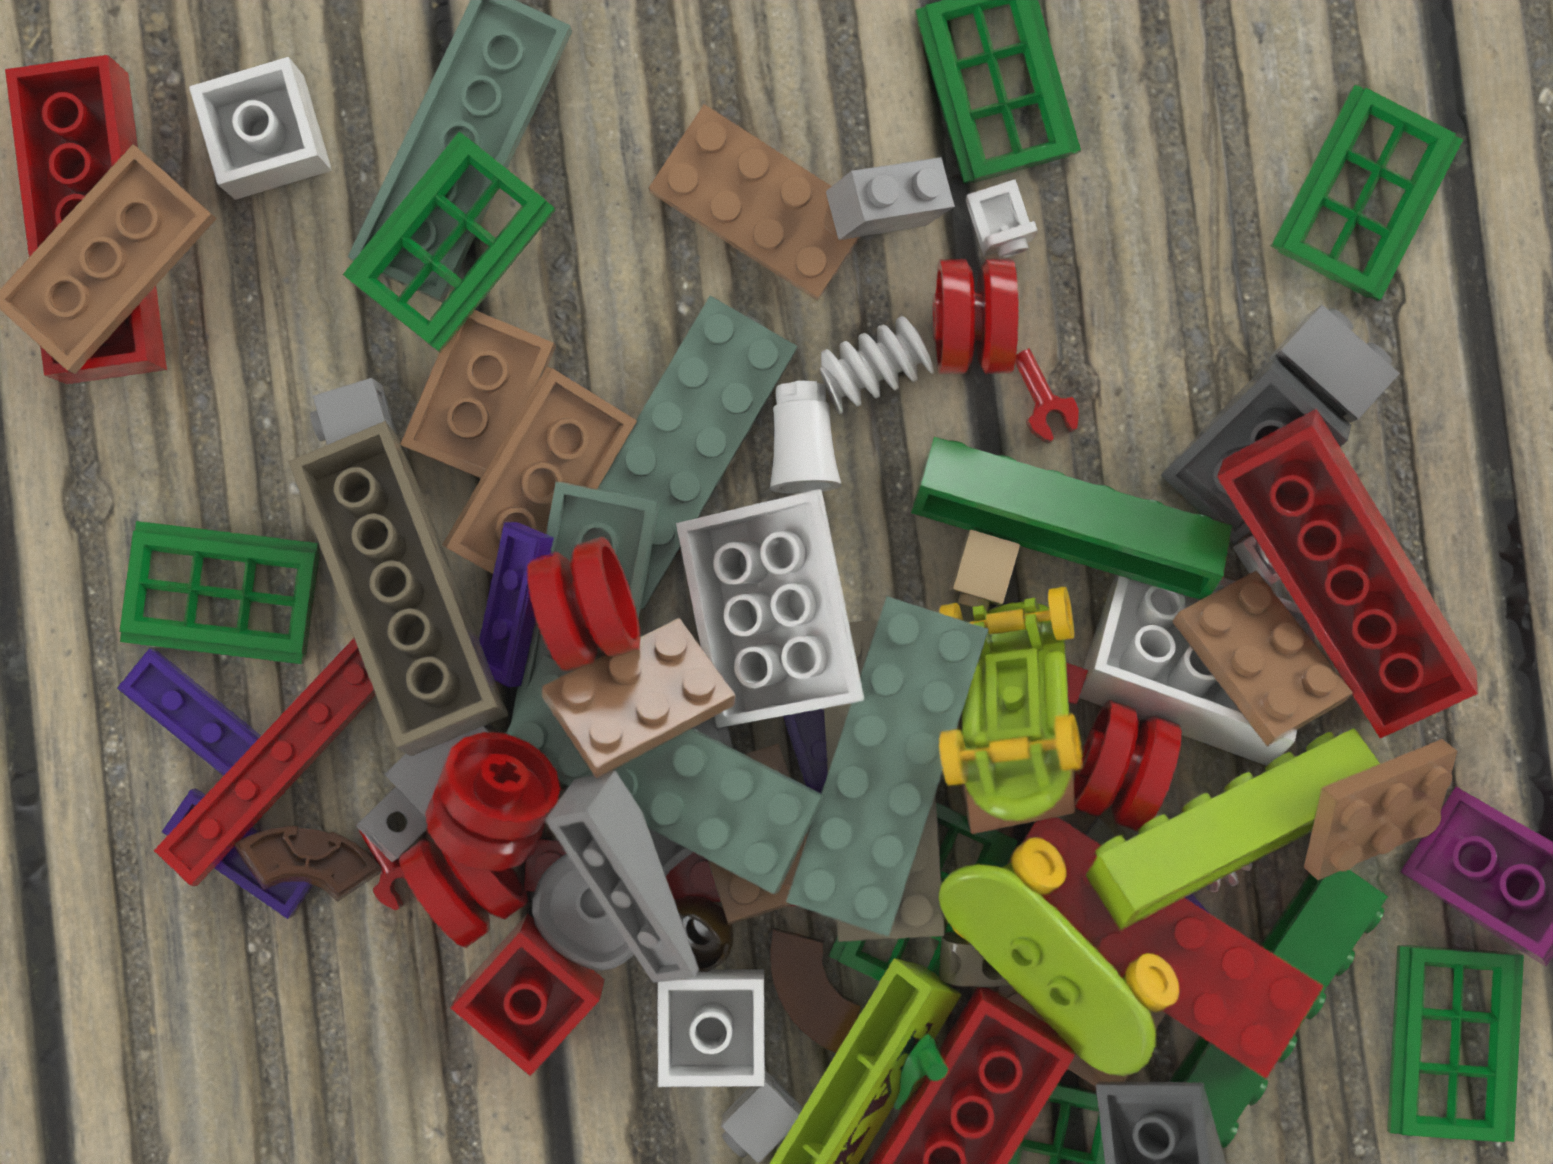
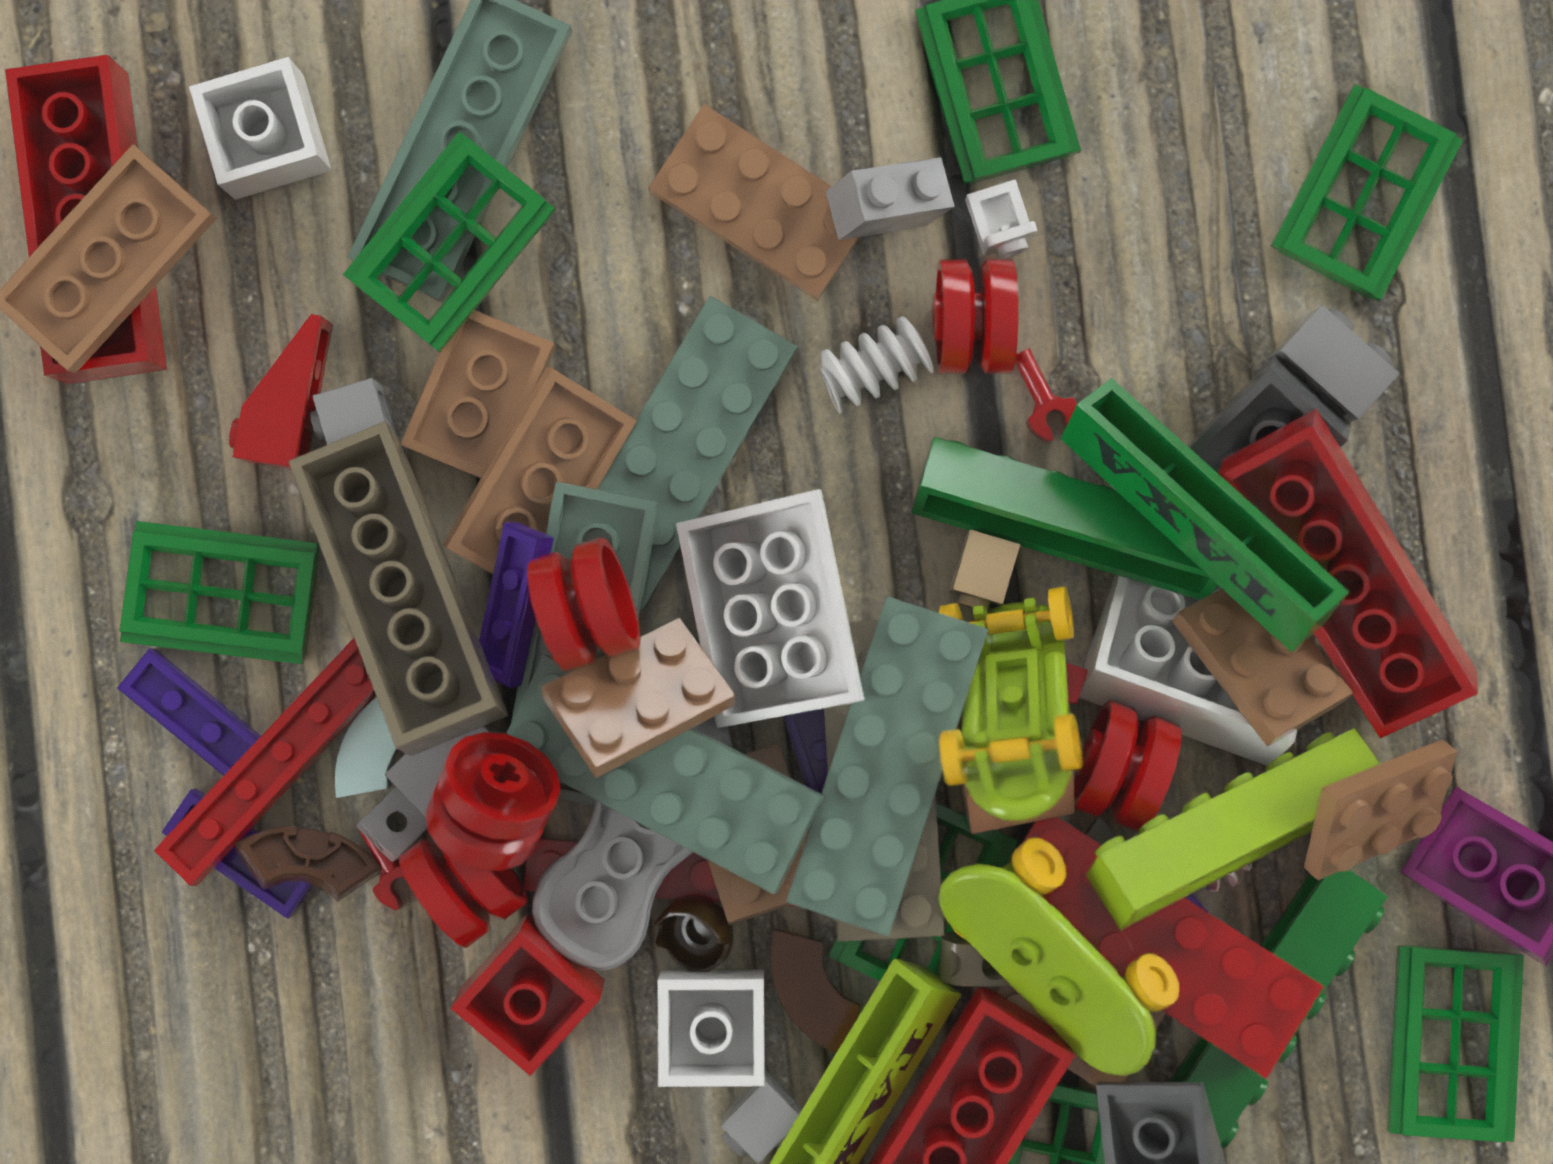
(276, 415): none -> red slope
(365, 754): none -> light aqua tile
(620, 864): light grey slope -> none
(803, 440): white plant -> none
(921, 1062): green bar -> none
(1203, 515): none -> green brick

